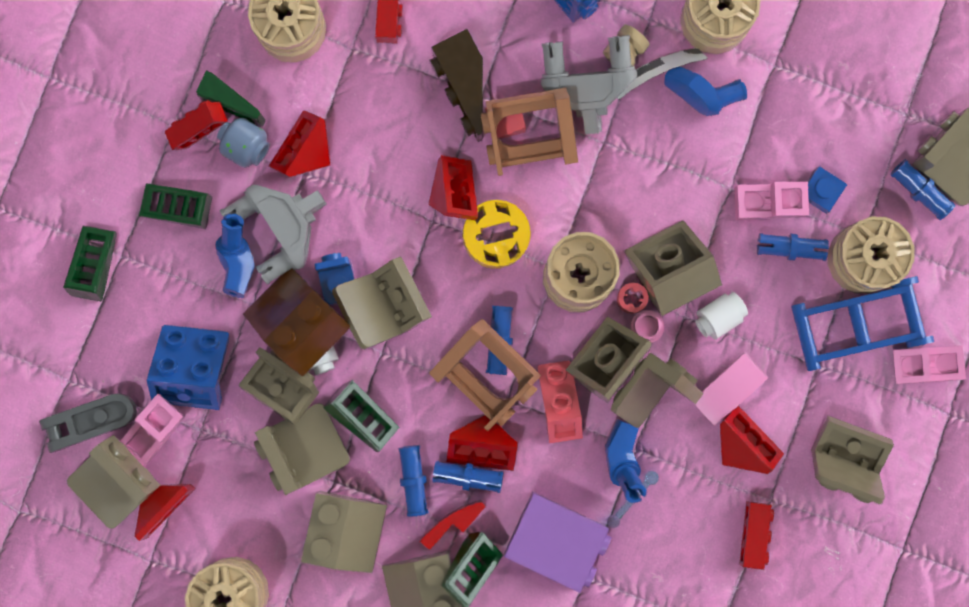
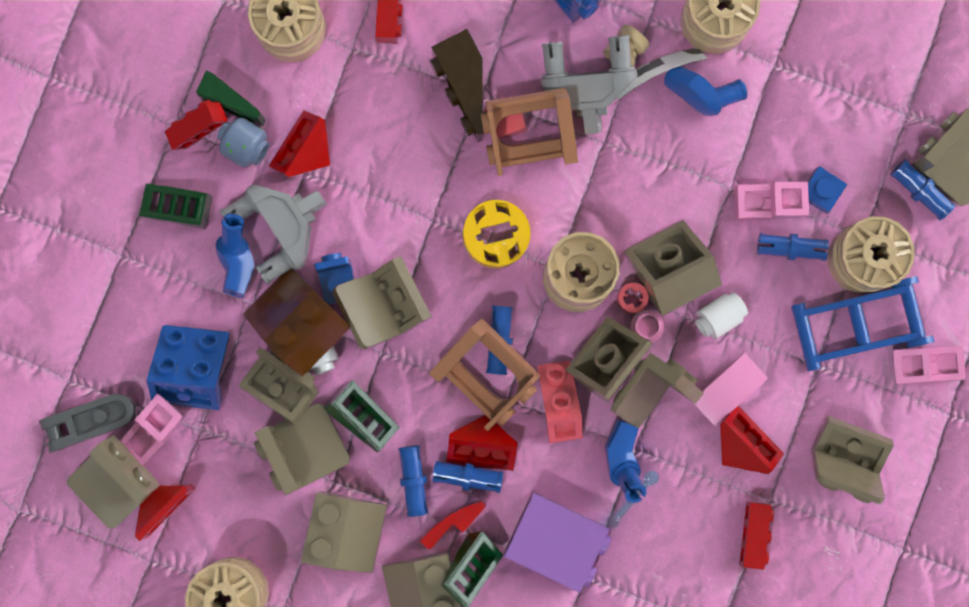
(99, 279): dark green slope -> none
(454, 189): red slope -> none

